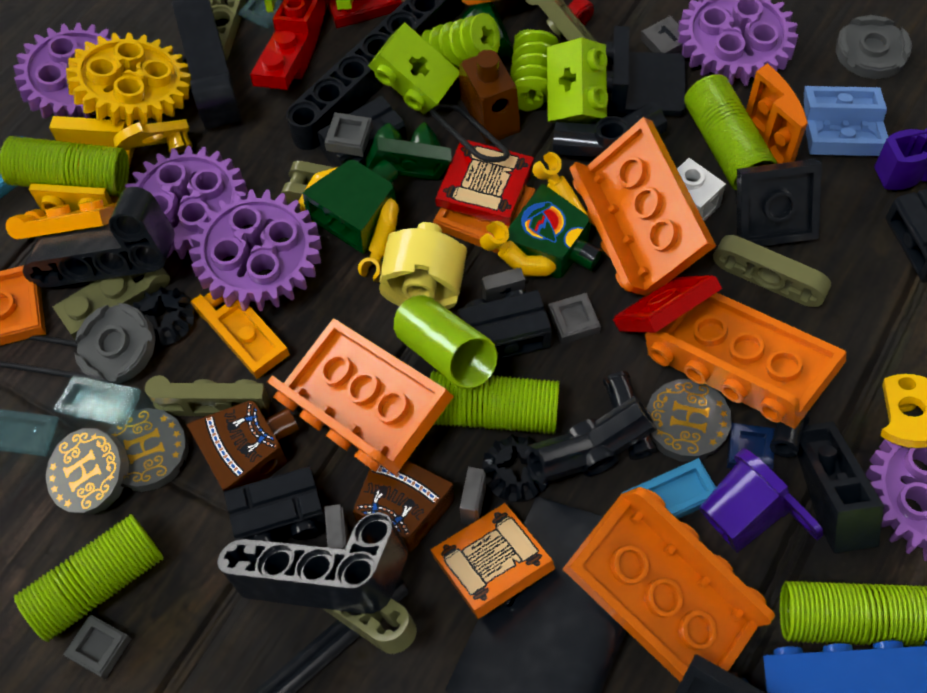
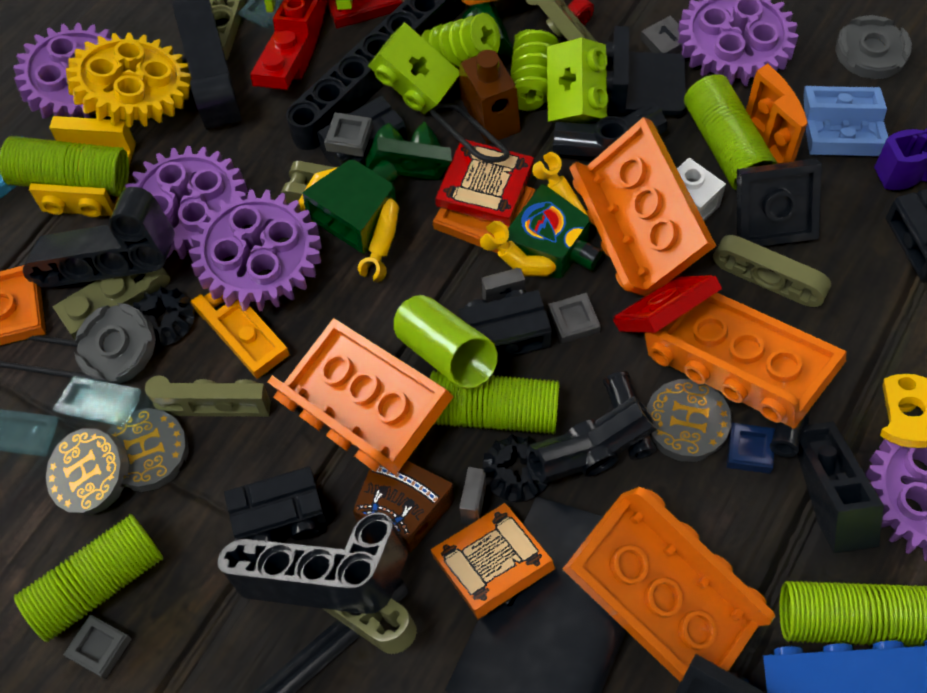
(59, 219): light orange plate -> none
(169, 132): yellow piece -> none
(242, 443): reddish brown torso -> none
(336, 527): flat silver tile -> none
(422, 264): light yellow brick -> none
(682, 488): dark azure tile -> none
(751, 502): dark purple container -> none

